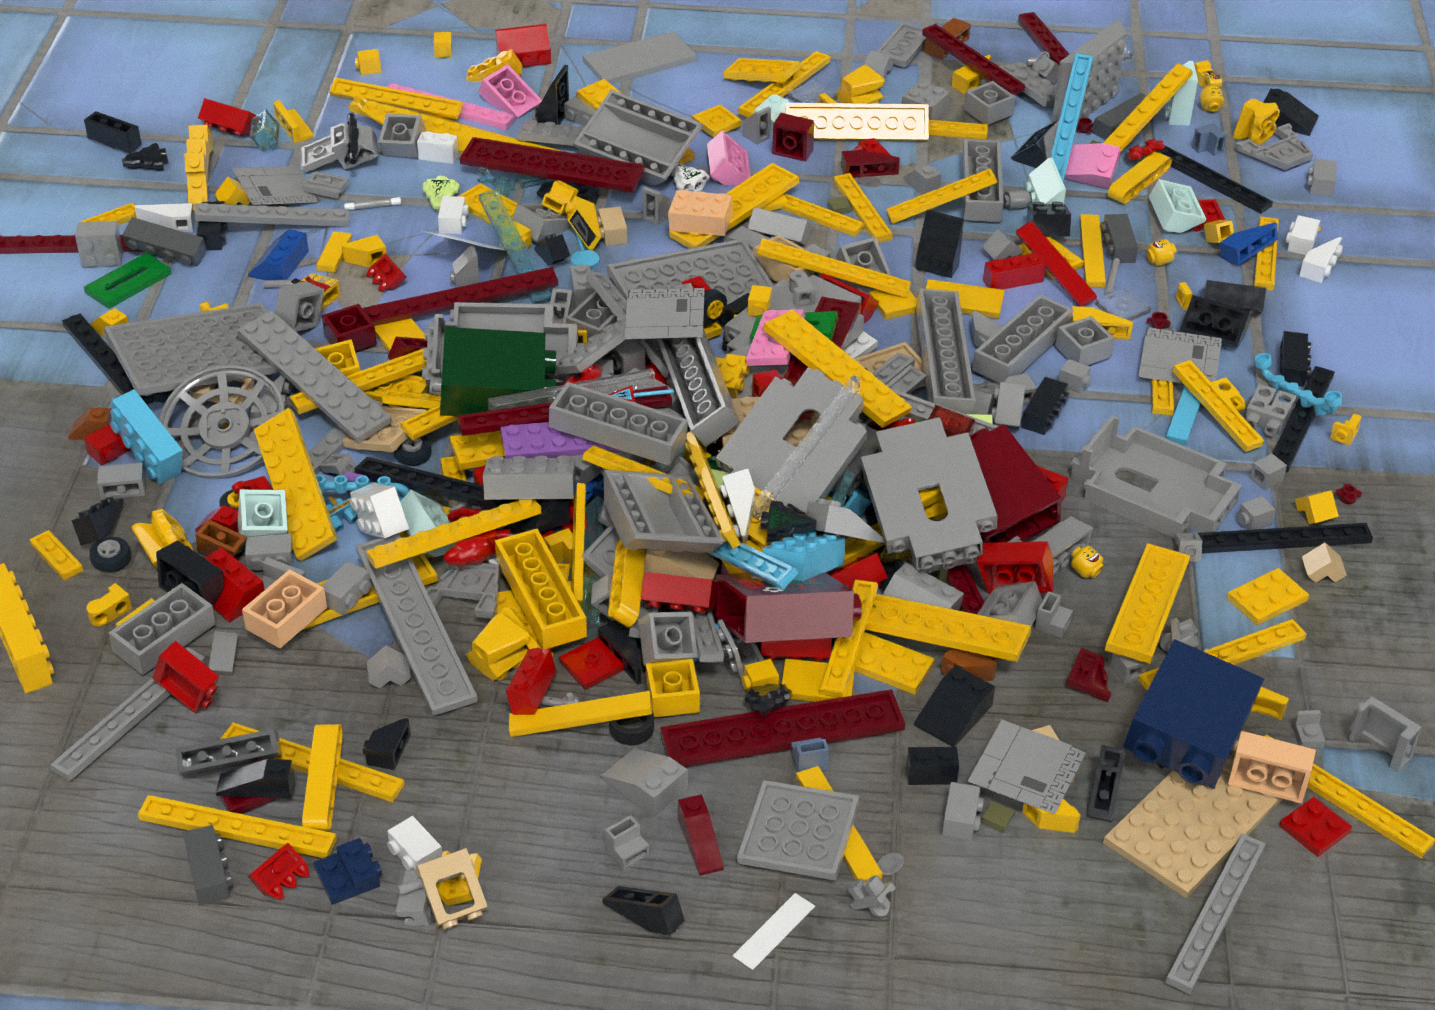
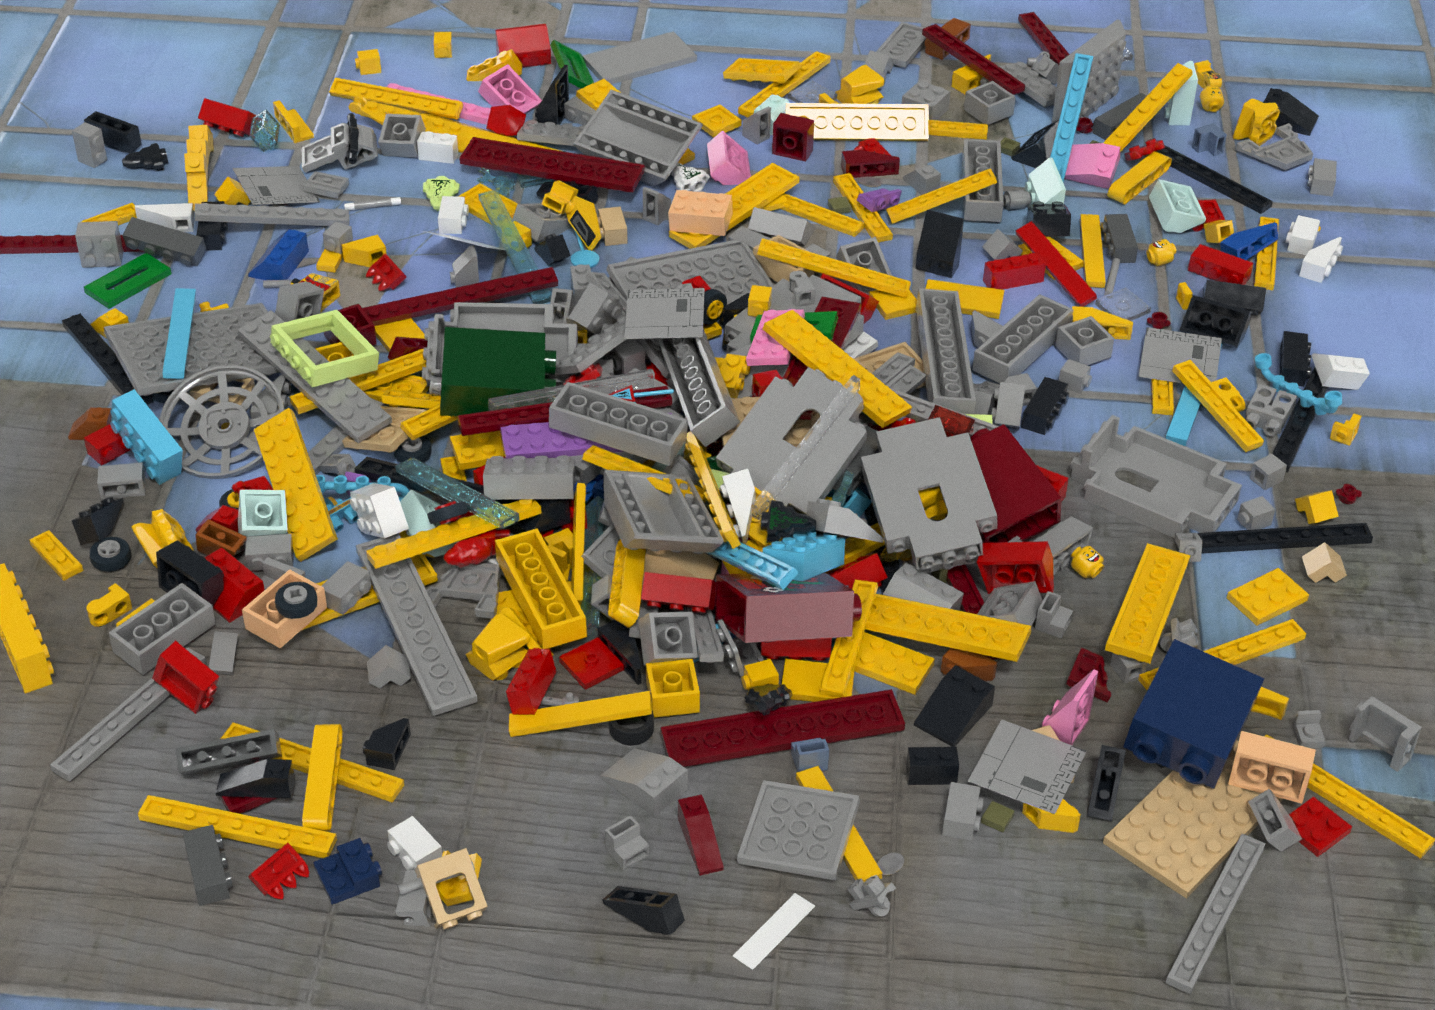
(89, 145): none -> light grey brick
(179, 334): none -> medium azure tile
(296, 600): none -> black wheel
(337, 235): none -> light grey brick
(363, 361): none -> yellowish green window
(447, 512): none -> black wheel
(456, 491): none -> clear light blue tile
(505, 120): none -> red slope
(560, 557): none -> yellow tile
(579, 66): none -> green piece
(595, 310): none -> light grey brick
(879, 199): none -> medium lavender bracket
(1009, 146): none -> olive tile
(1073, 710): none -> bright pink slope
(1219, 265): none -> red brick
(1274, 820): none -> light grey slope
(1340, 371): none -> white slope

